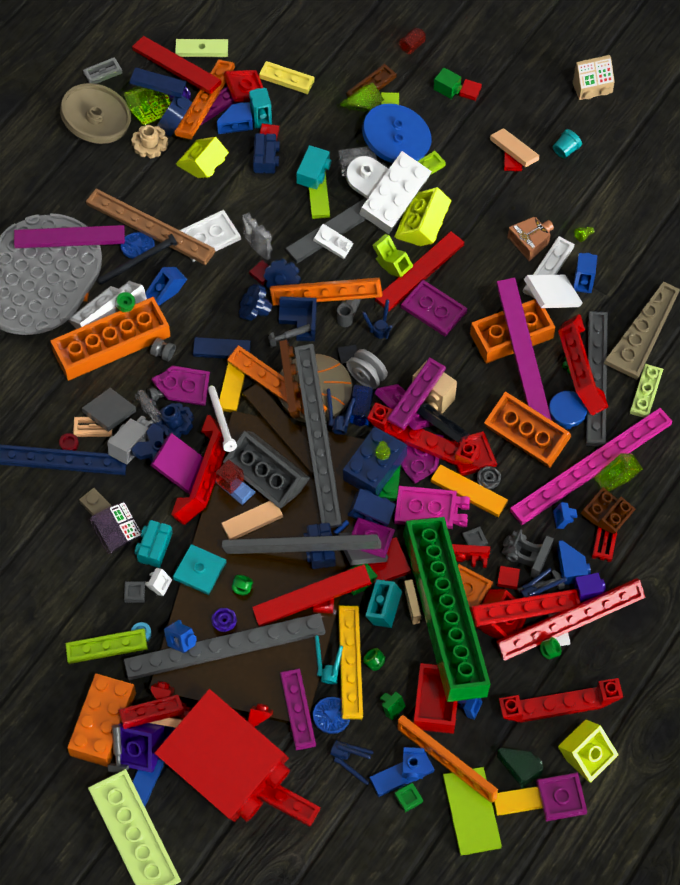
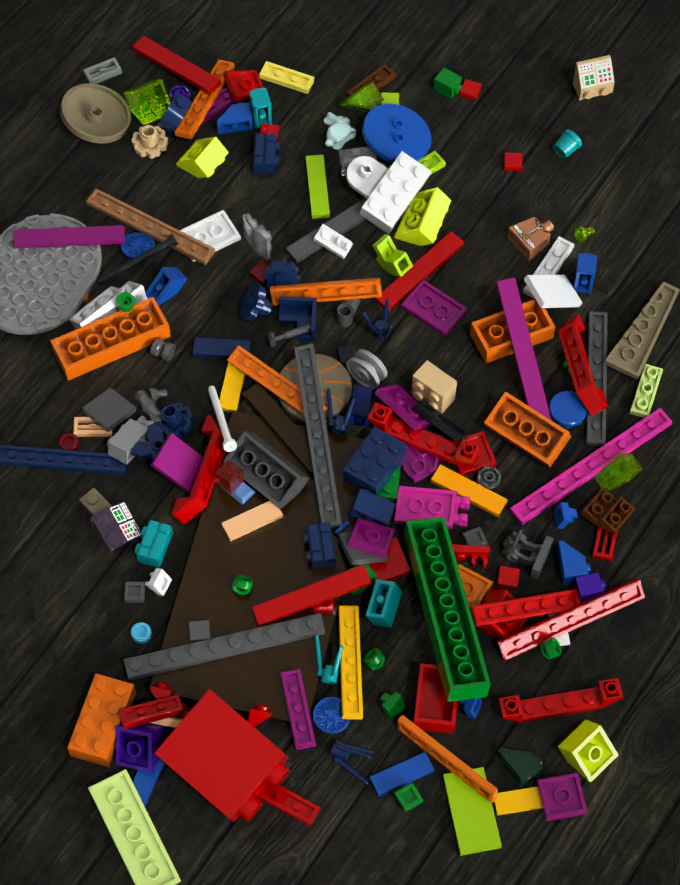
(106, 646): lime tile -> none
(117, 750): dark grey piece -> none
(158, 82): dark blue tile -> none
(183, 384): magenta tile -> none
(183, 635): blue brick -> none
(199, 569): teal plate -> none
(199, 630): none -> dark grey tile
(202, 47): yellowish green tile -> none
(228, 615): dark purple plate -> none
(291, 385): reddish brown plate -> none
(301, 544): dark grey tile -> none
(313, 167): teal brick -> none
(339, 131): none -> light aqua animal
(382, 451): clear neon green piece -> none
(412, 40): clear red brick -> none
(412, 601): tan tile -> none
(413, 755): blue brick -> none
(416, 393): magenta tile -> none
(514, 147): light nougat tile -> none
(529, 591): dark blue plant -> none
(556, 576): dark grey piece -> none

